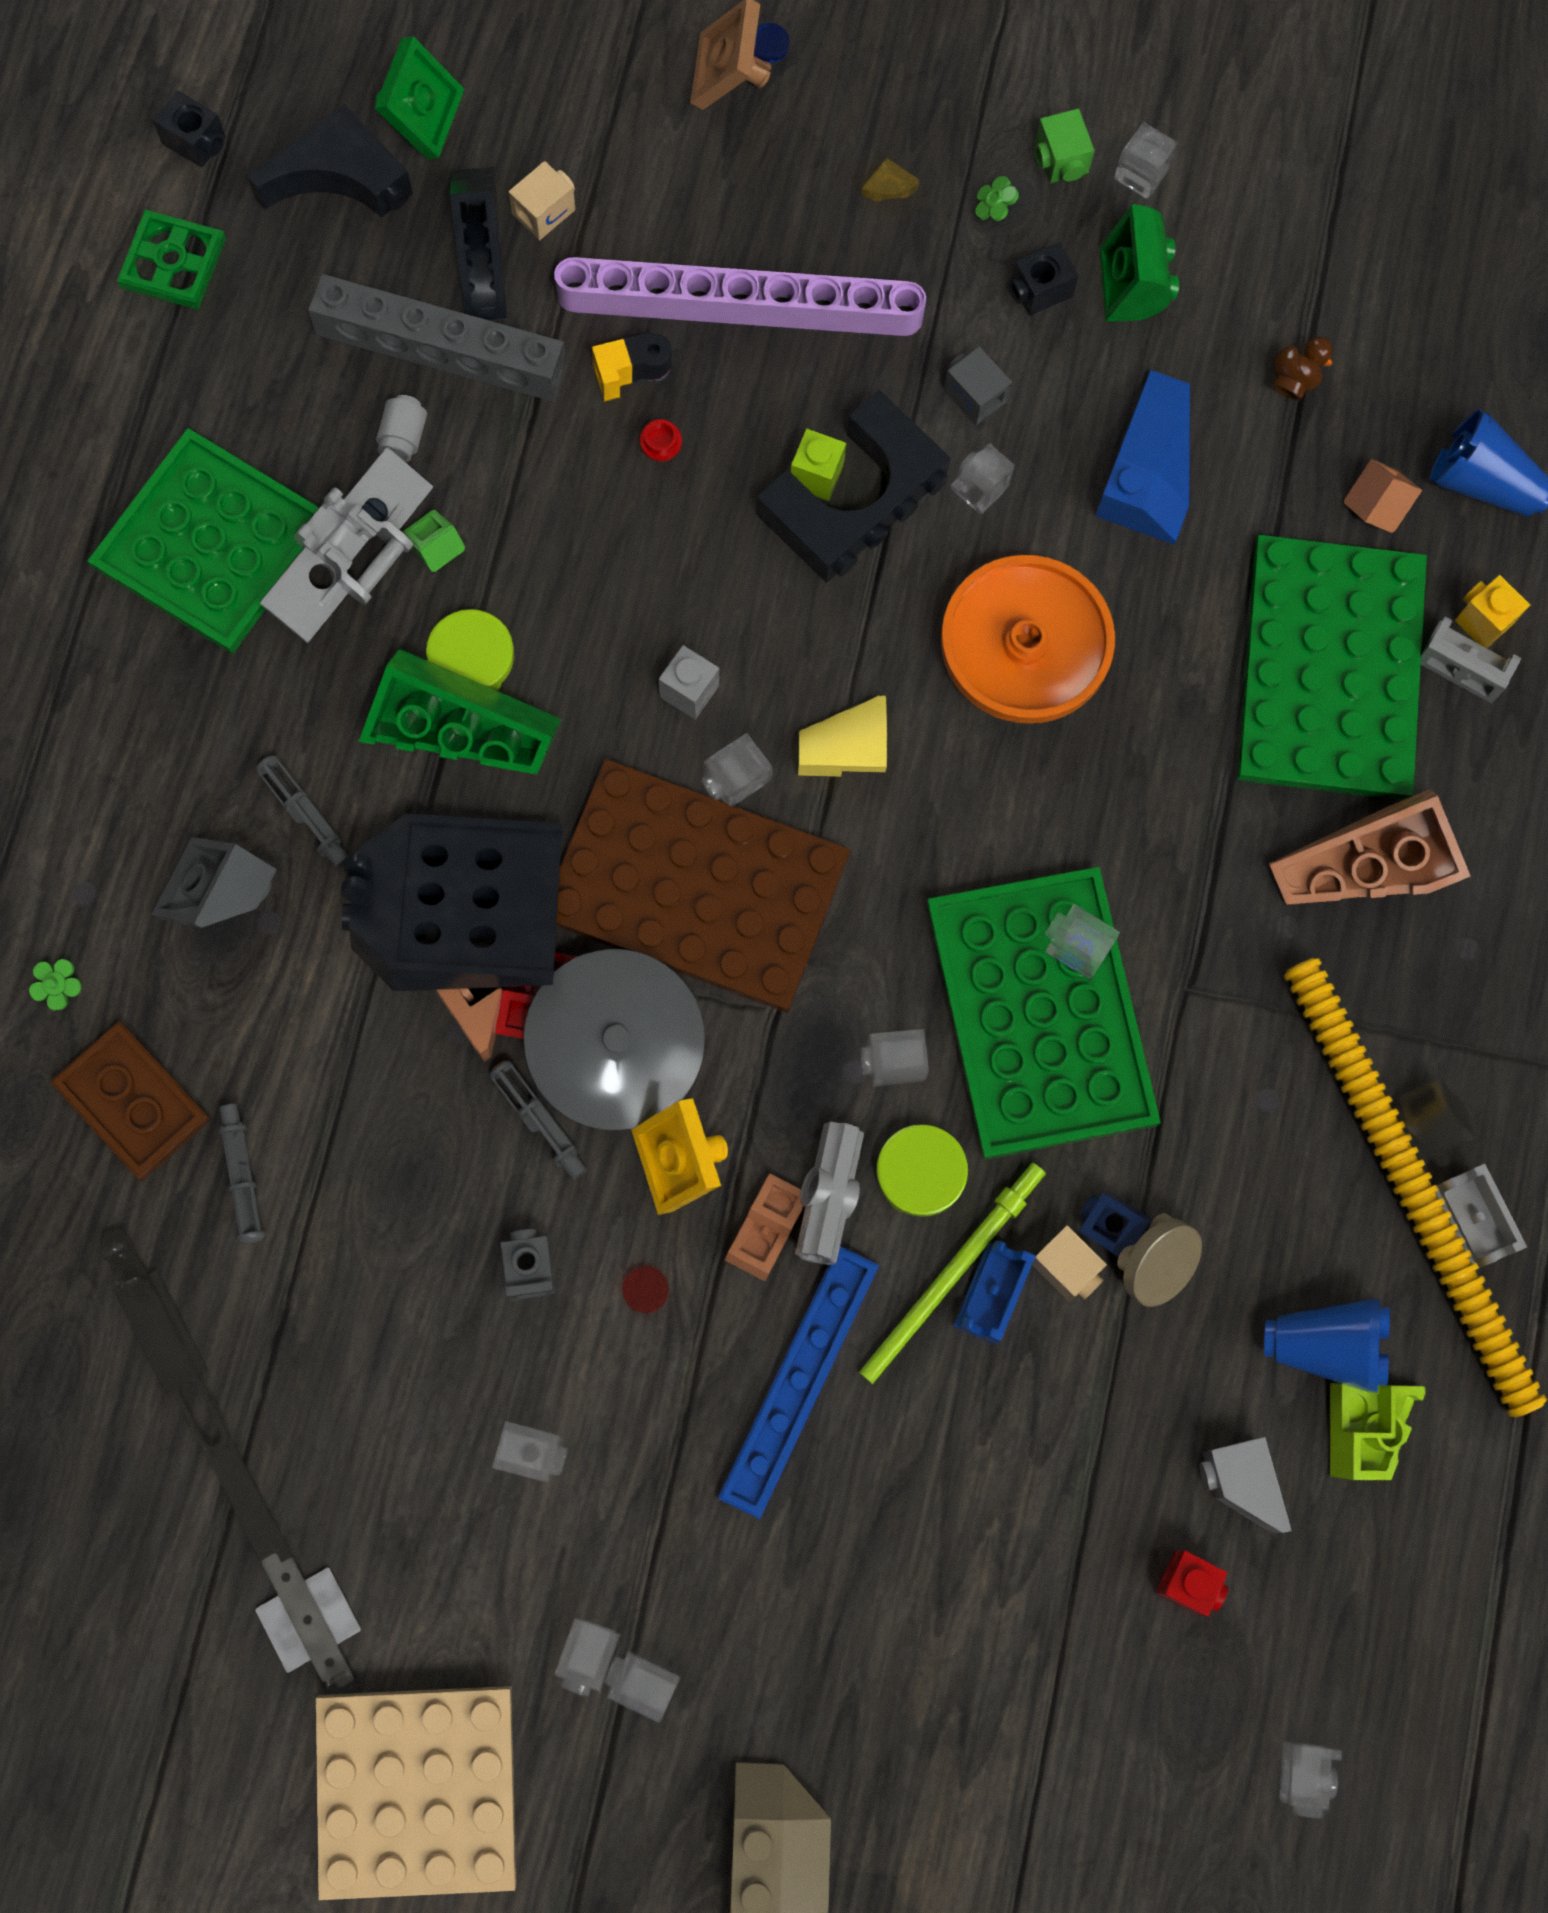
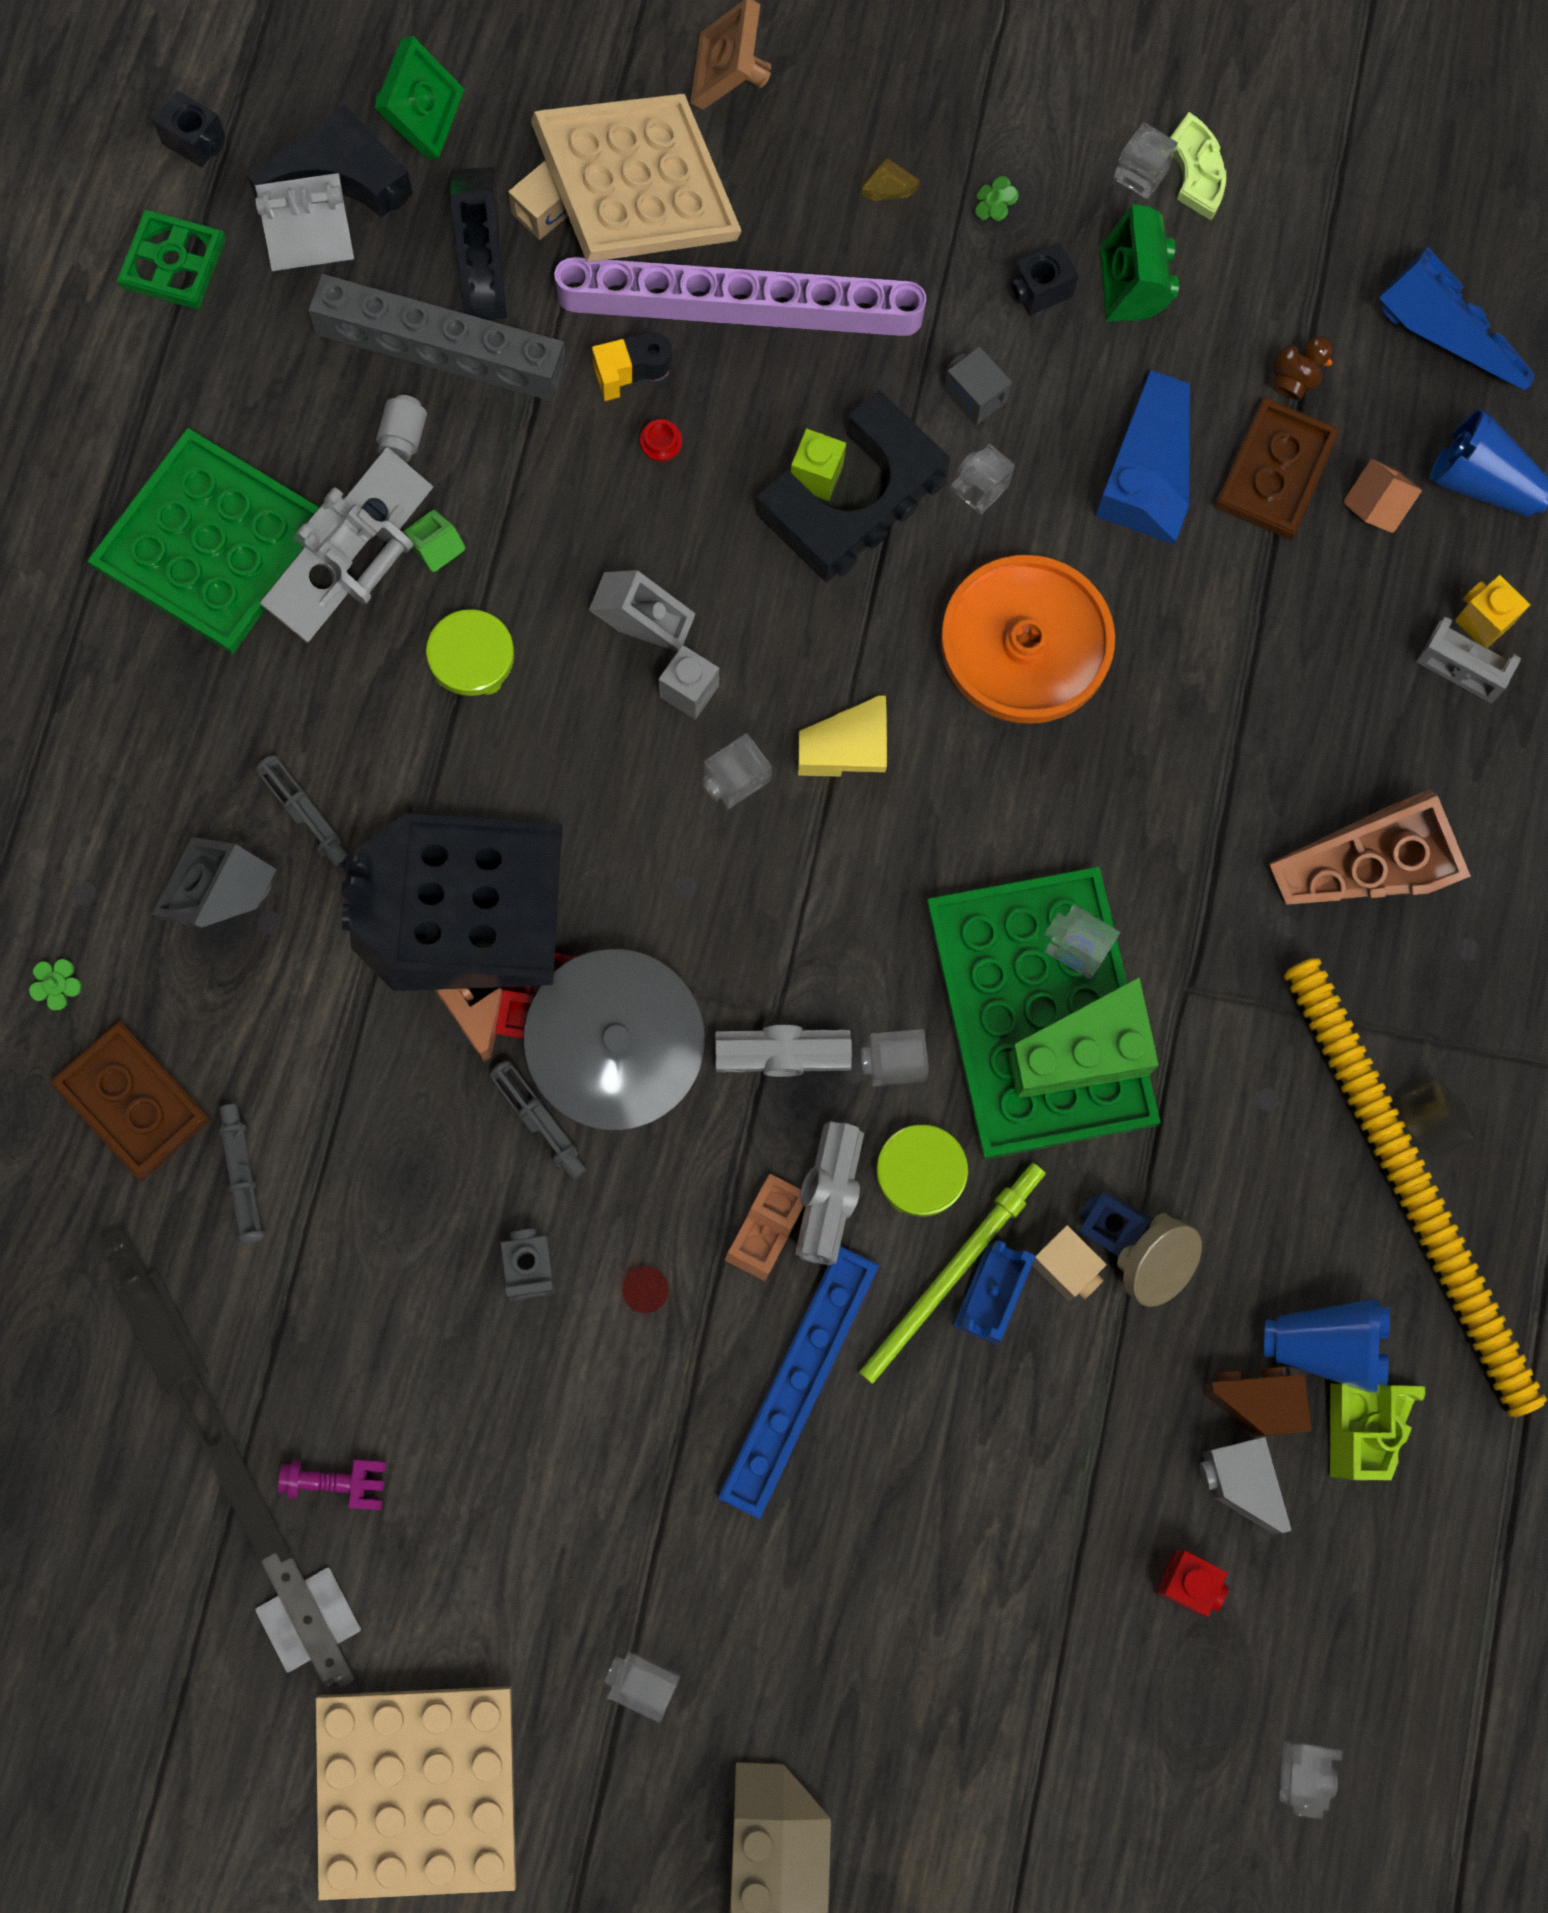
(295, 1479): none -> magenta hinge
(304, 222): none -> light grey hinge
(457, 717): green wedge -> none
(530, 1453): clear brick -> none
(587, 1656): clear brick -> none
(635, 177): none -> tan plate
(642, 609): none -> light grey slope
(678, 1156): yellow tile -> none
(697, 885): reddish brown plate -> none
(771, 42): clear blue piece -> none
(783, 1050): none -> light grey piece
(1063, 146): bright green brick -> none
(1089, 1047): none -> bright green wedge
(1200, 166): none -> yellowish green tile
(1263, 1405): none -> reddish brown slope
(1277, 468): none -> reddish brown tile
(1332, 668): green plate -> none
(1431, 304): none -> blue wedge
(1480, 1216): light grey hinge -> none

